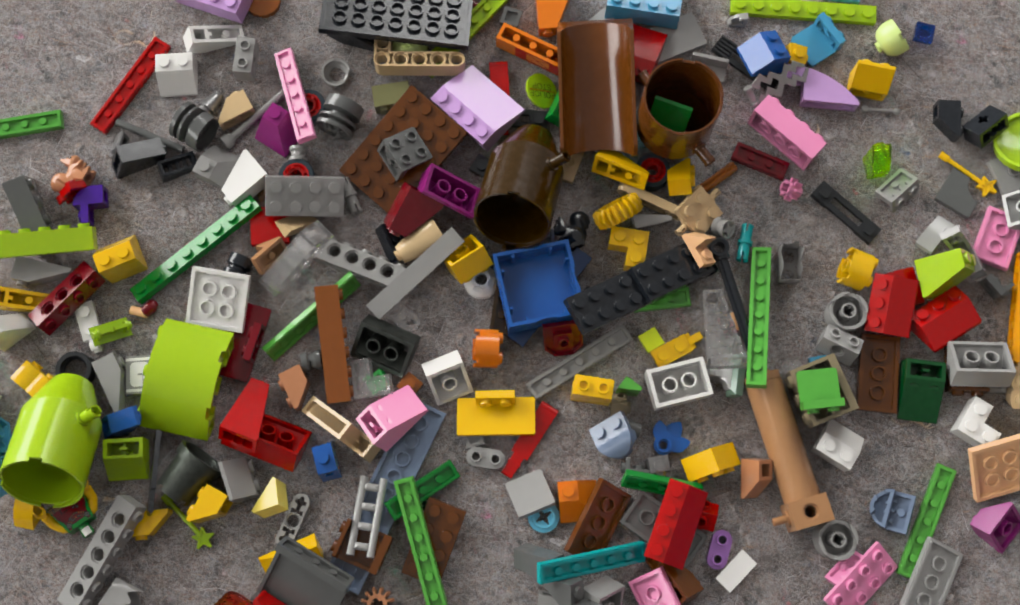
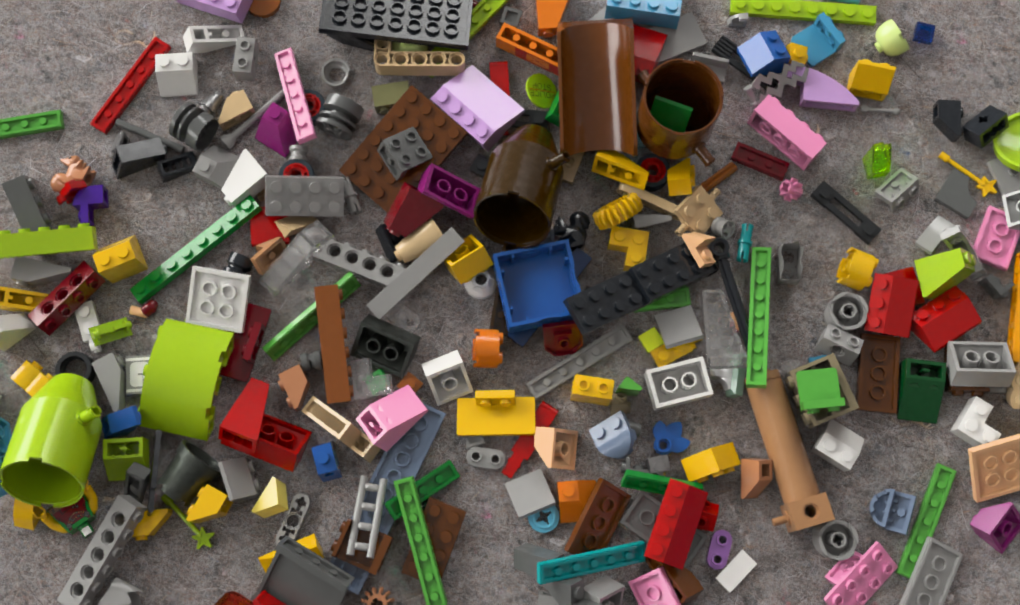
(136, 481): none -> dark grey slope
(556, 447): none -> light nougat slope
(678, 327): none -> light grey tile

